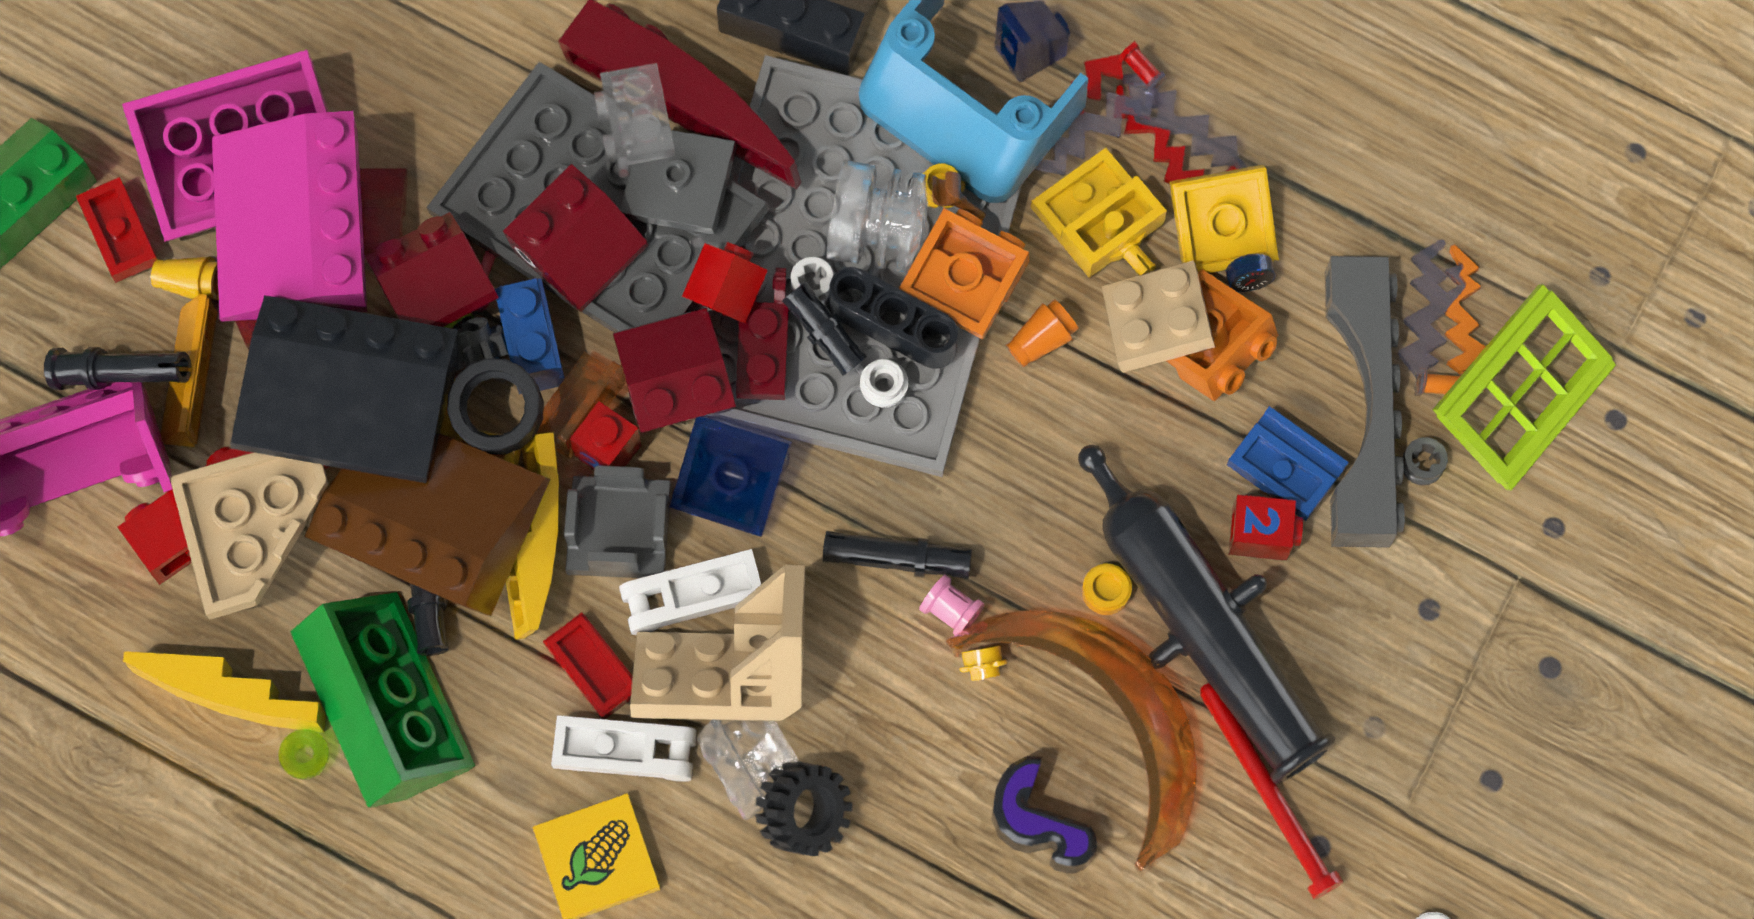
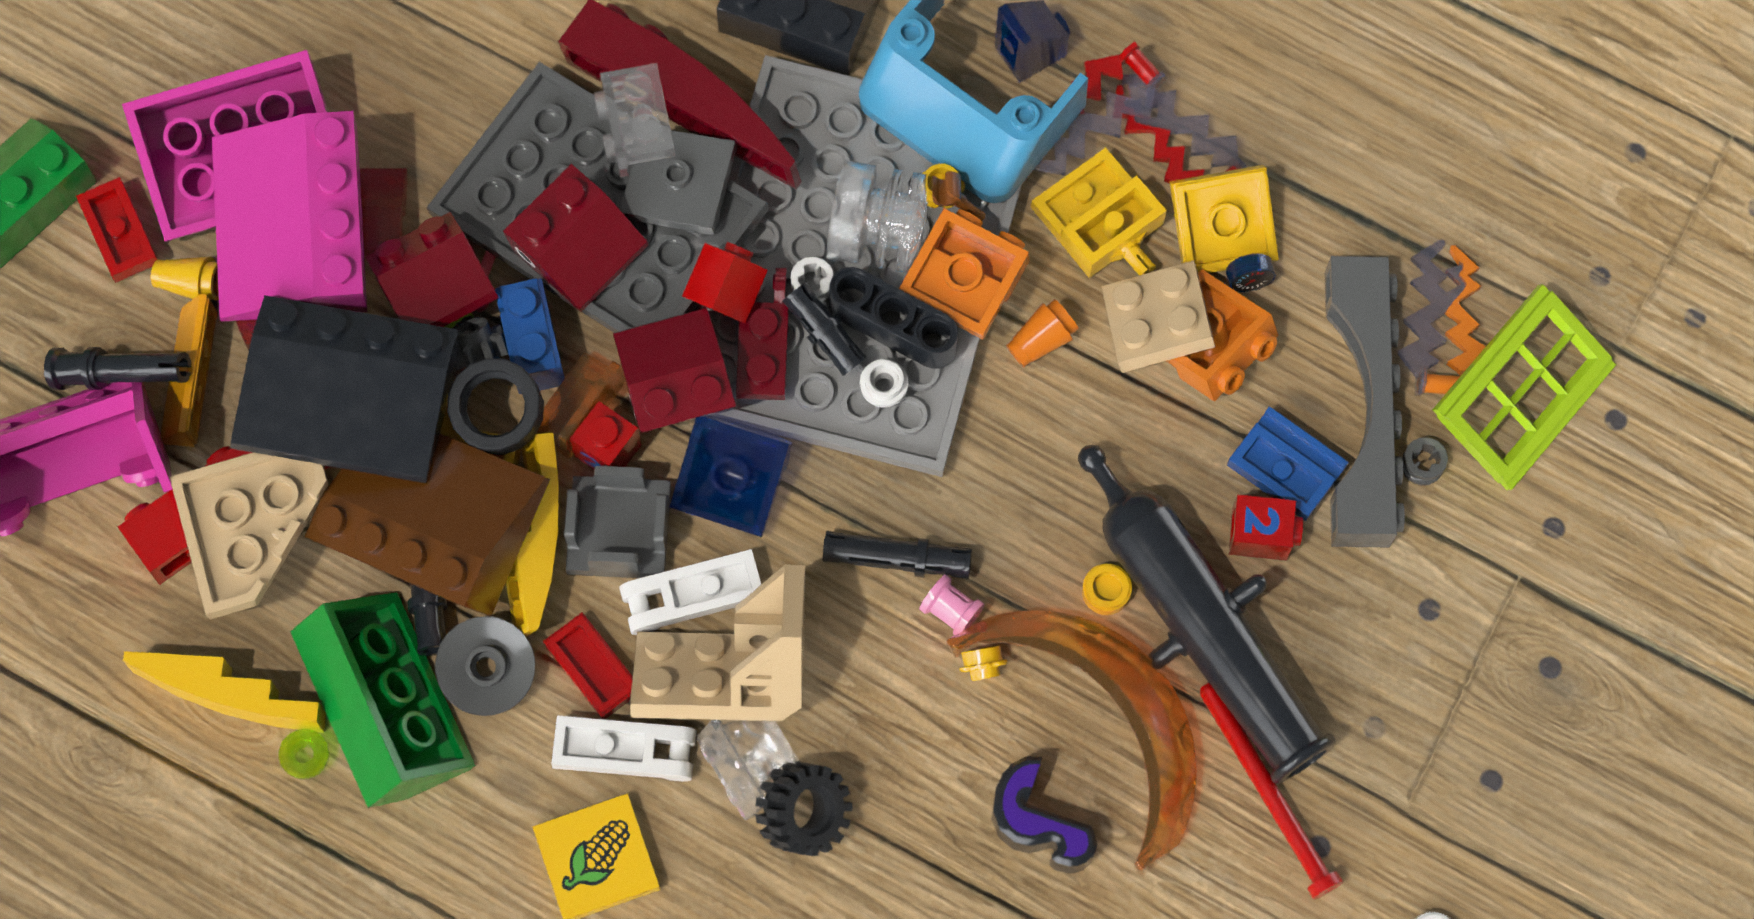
(463, 650): none -> dark grey dish

